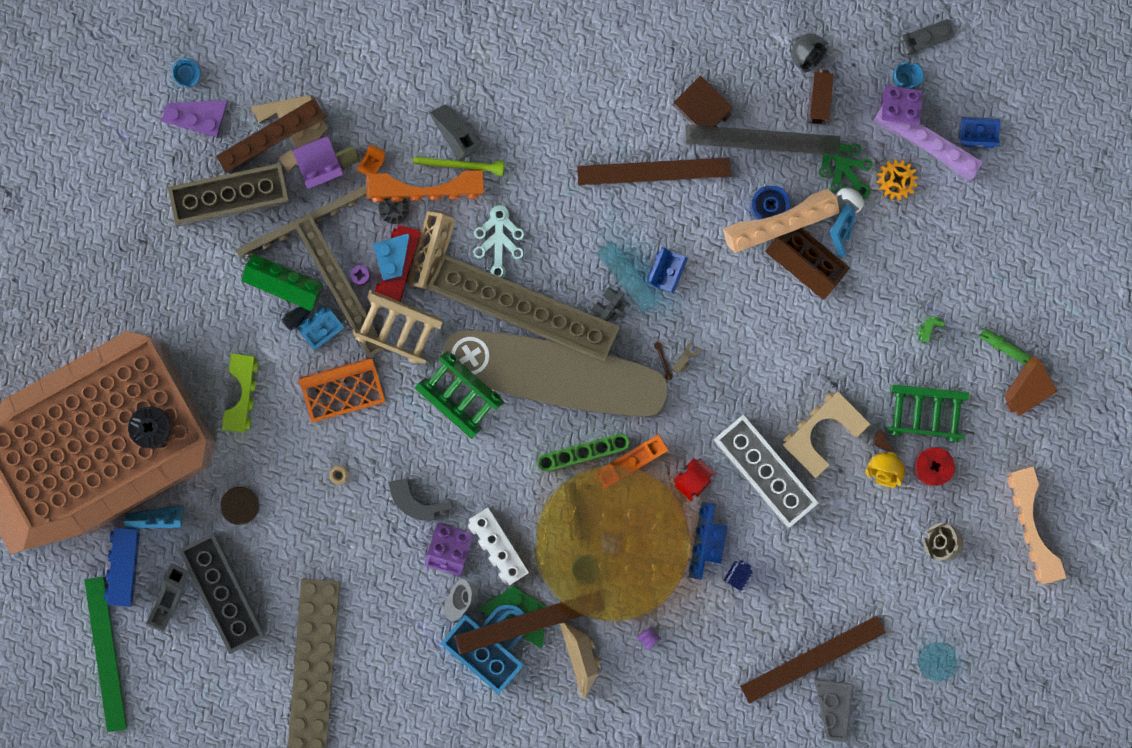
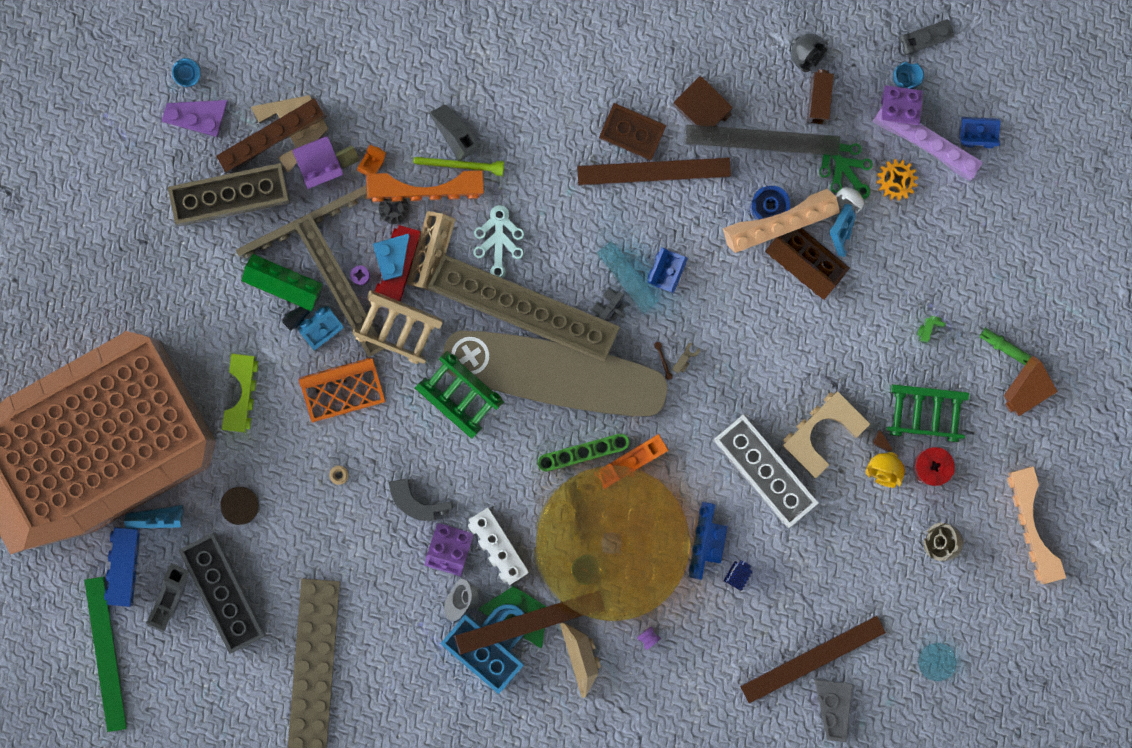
(162, 426): black wheel -> none
(632, 131): none -> reddish brown plate
(695, 479): red brick -> none

